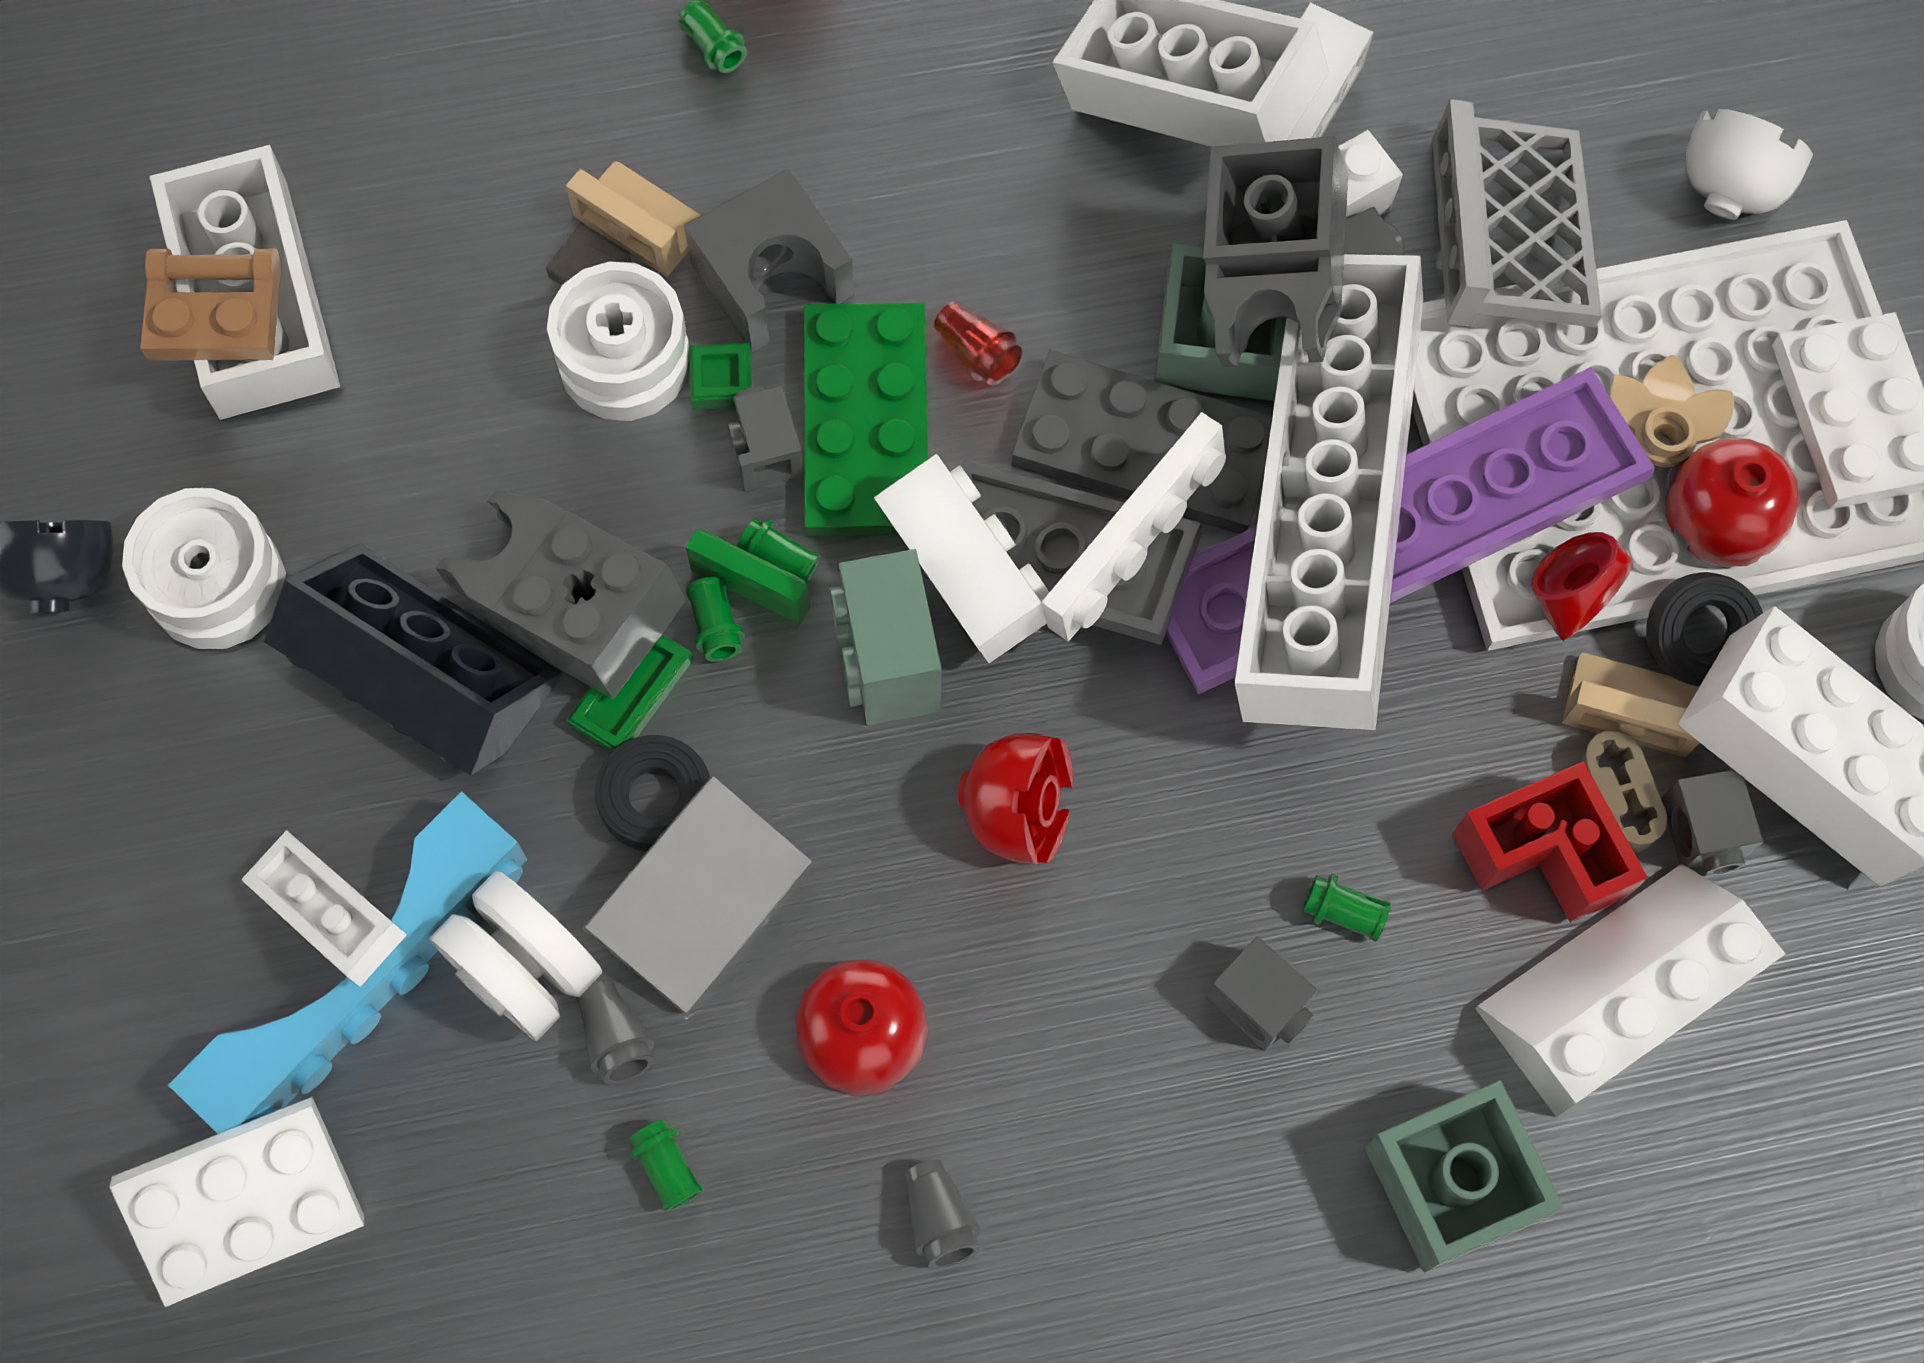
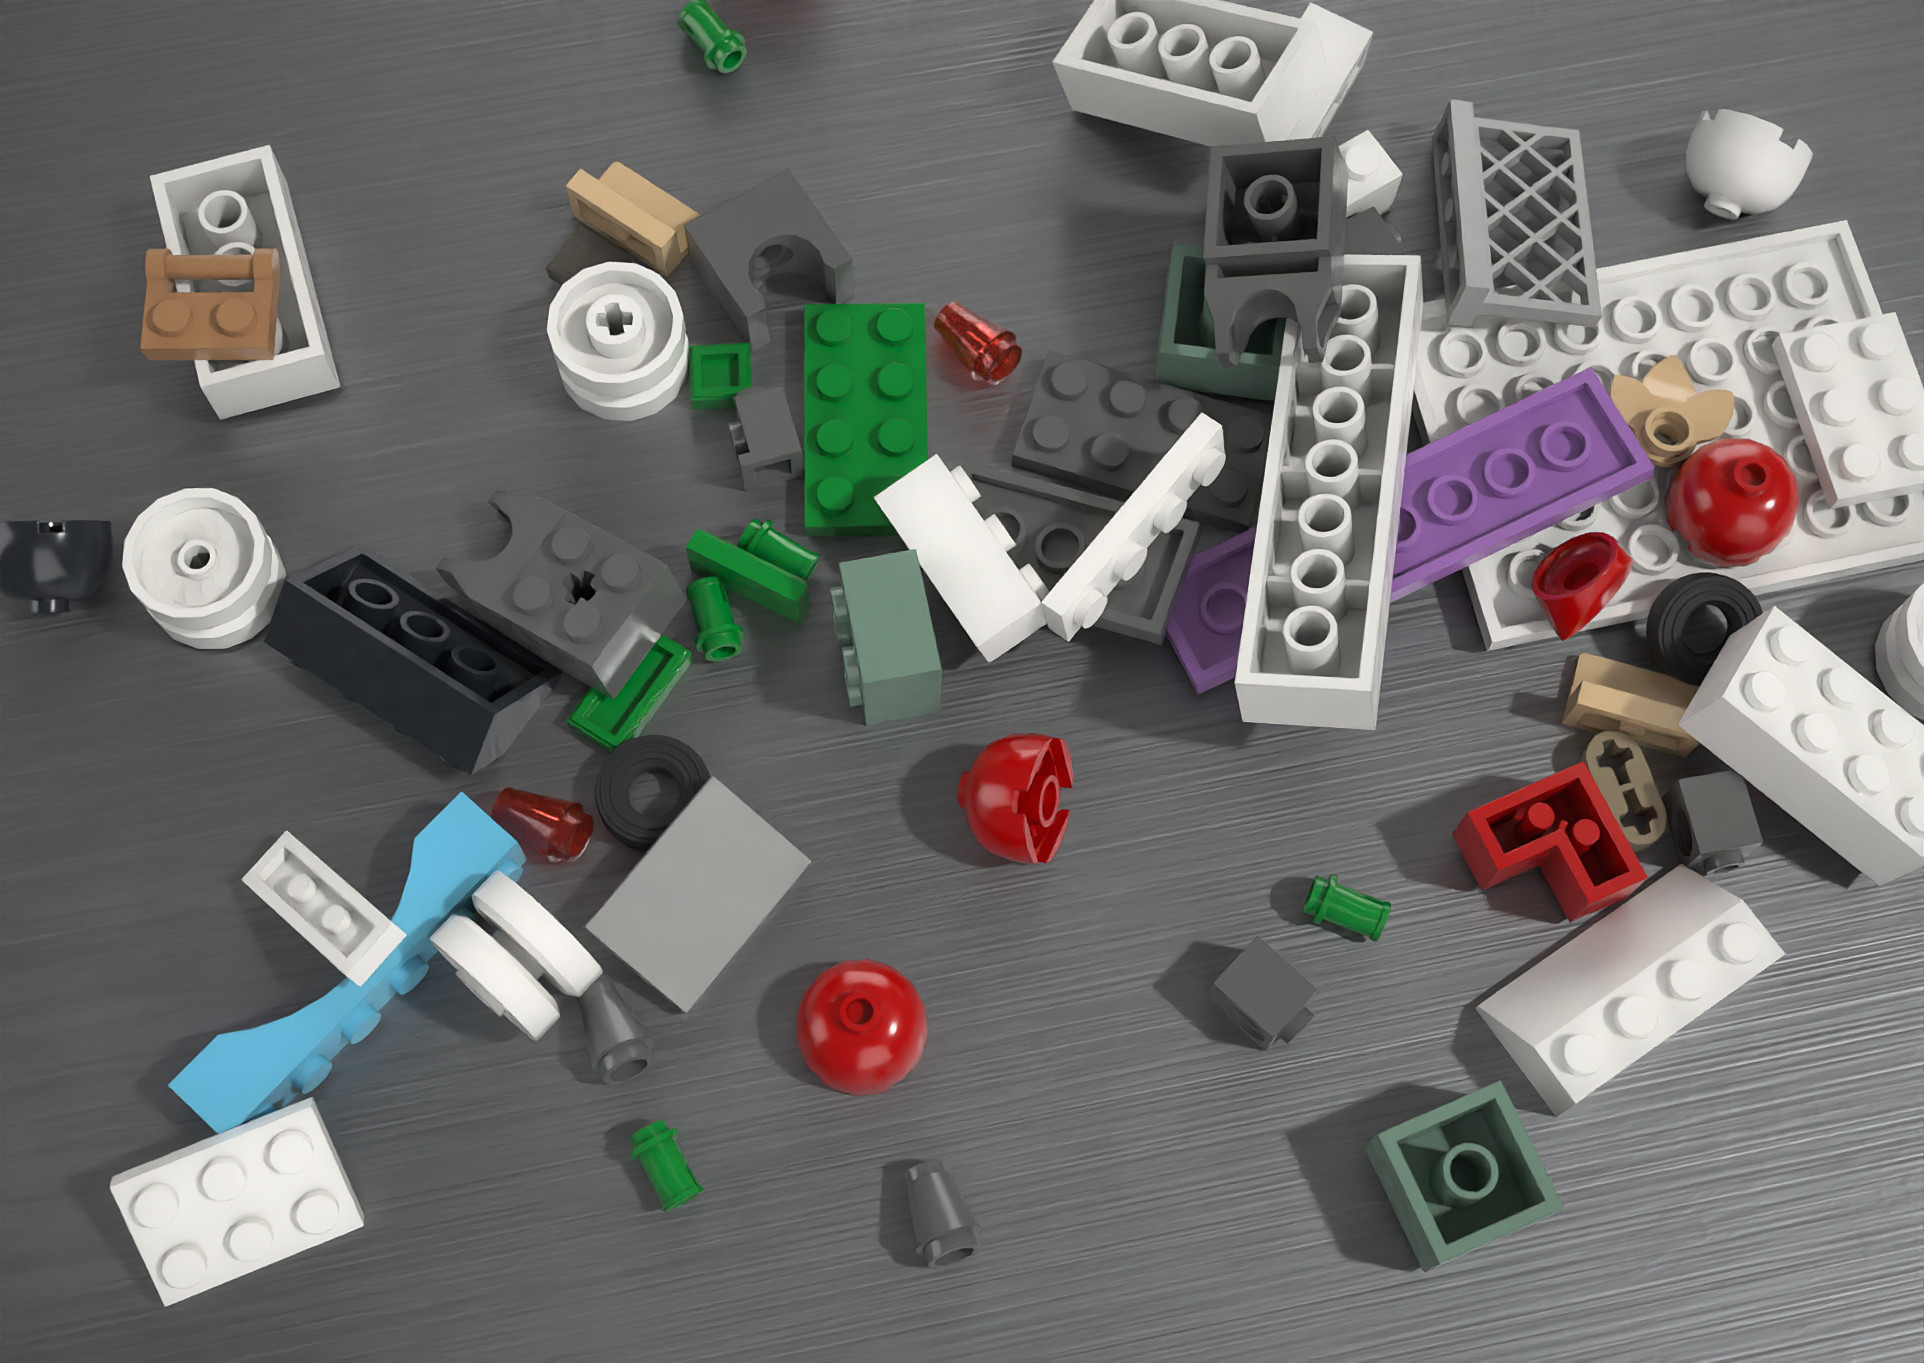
(547, 824): none -> clear red cone

